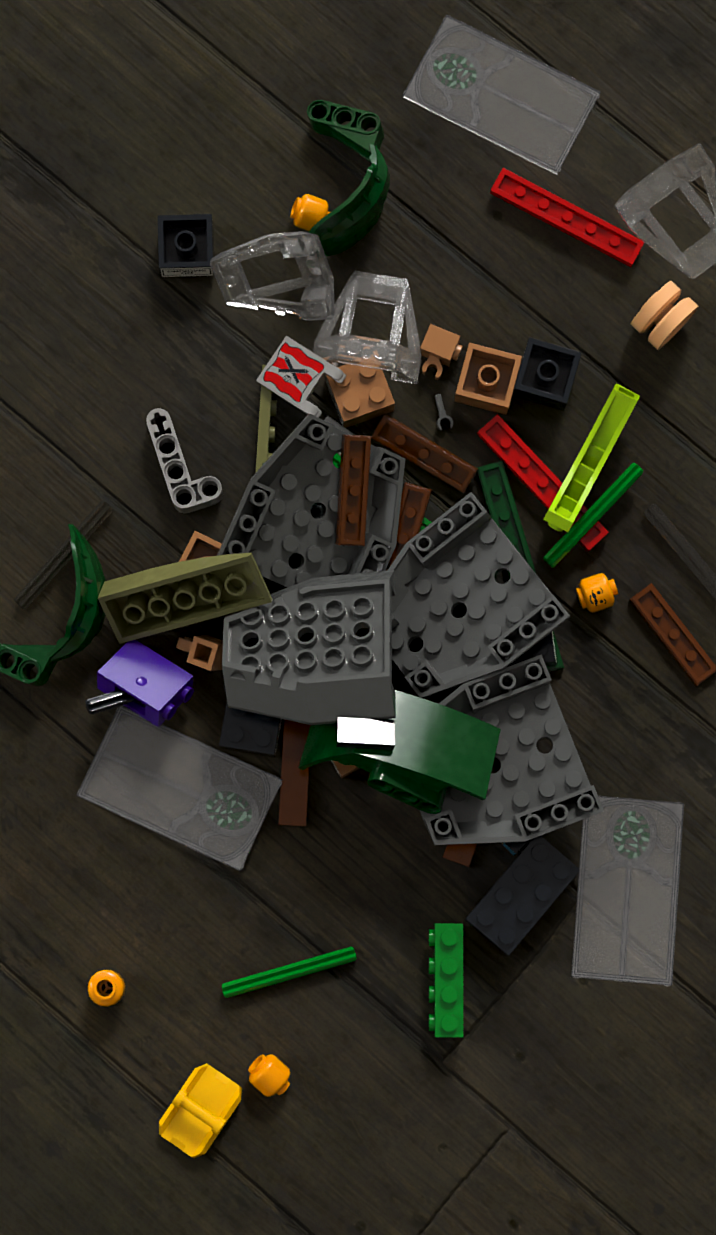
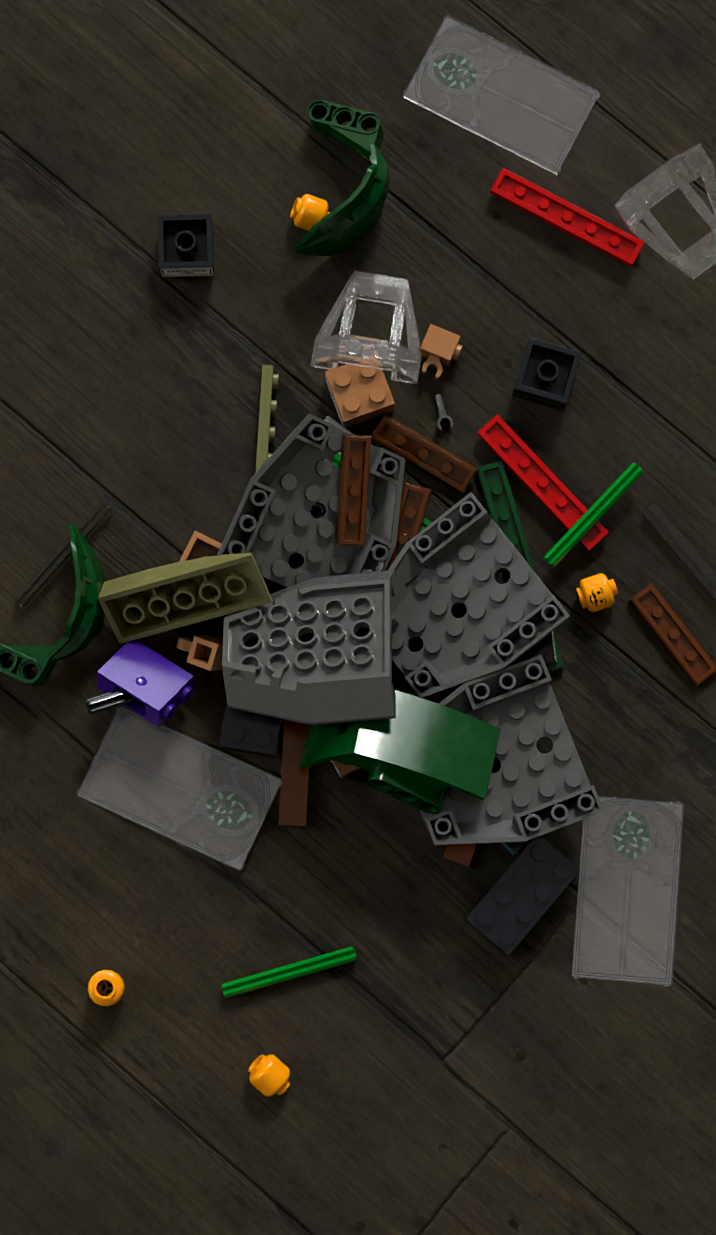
(176, 460): light grey beam -> none
(200, 1110): yellow shield -> none
(296, 373): flag -> none
(317, 277): clear windscreen -> none
(365, 733): tile -> none
(448, 980): green brick -> none
(487, 378): medium nougat brick -> none
(591, 458): lime arch -> none
(662, 313): light nougat wheel -> none

